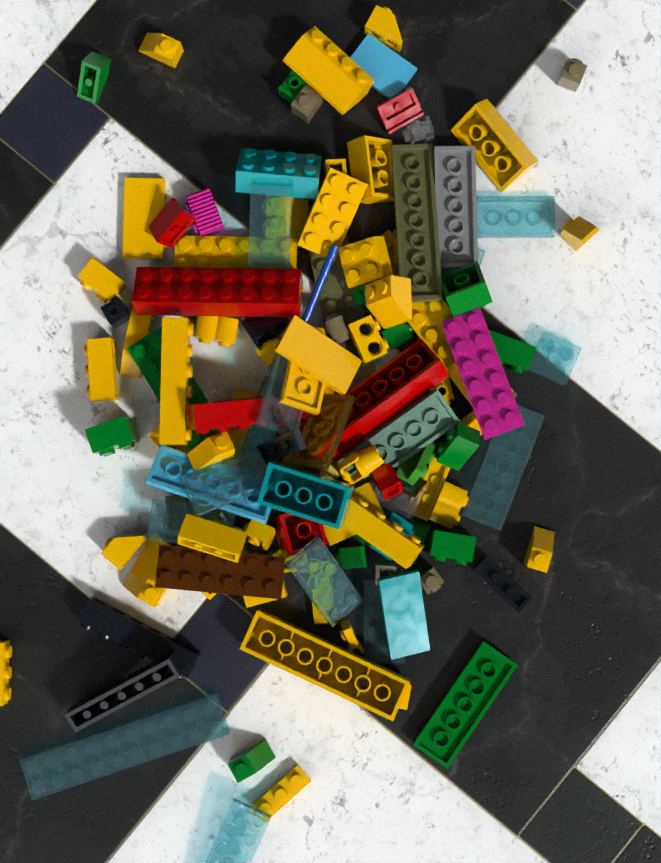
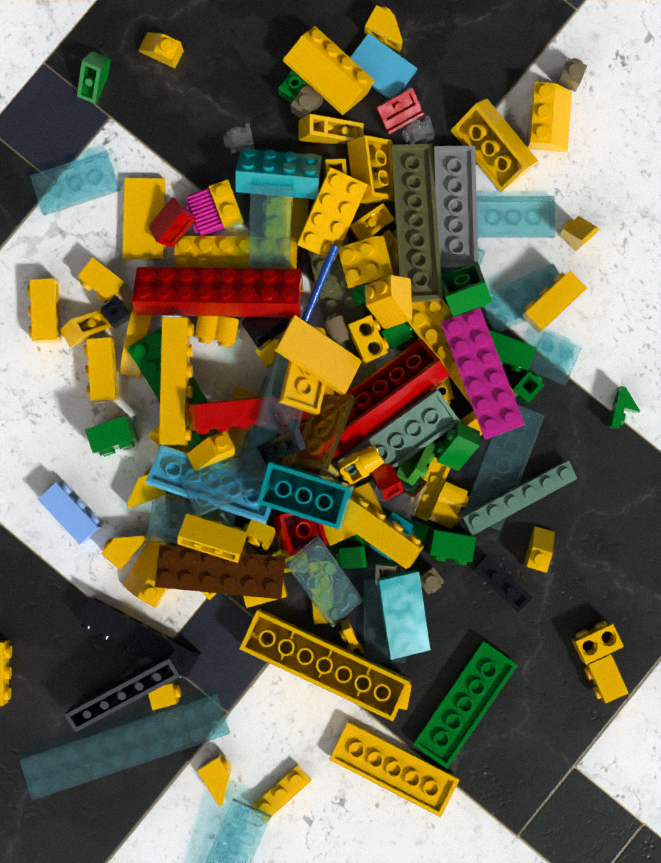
(44, 310): none -> yellow brick
(70, 512): none -> light blue brick
(75, 183): none -> clear light blue plate
(85, 327): none -> yellow slope
(143, 492): none -> yellow slope
(165, 696): none -> yellow brick
(216, 777): none -> yellow slope
(226, 204): none -> yellow brick
(239, 138): none -> clear brick
(251, 760): green slope -> none
(328, 130): none -> yellow slope
(372, 223): none -> yellow plate
(394, 769): none -> yellow plate
(512, 298): none -> clear light blue plate
(518, 497): none -> sand green plate
(535, 383): none -> green brick
(549, 117): none -> yellow slope
(553, 301): none -> yellow brick
(598, 647): none -> yellow brick
(606, 679): none -> yellow brick
(622, 402): none -> green slope

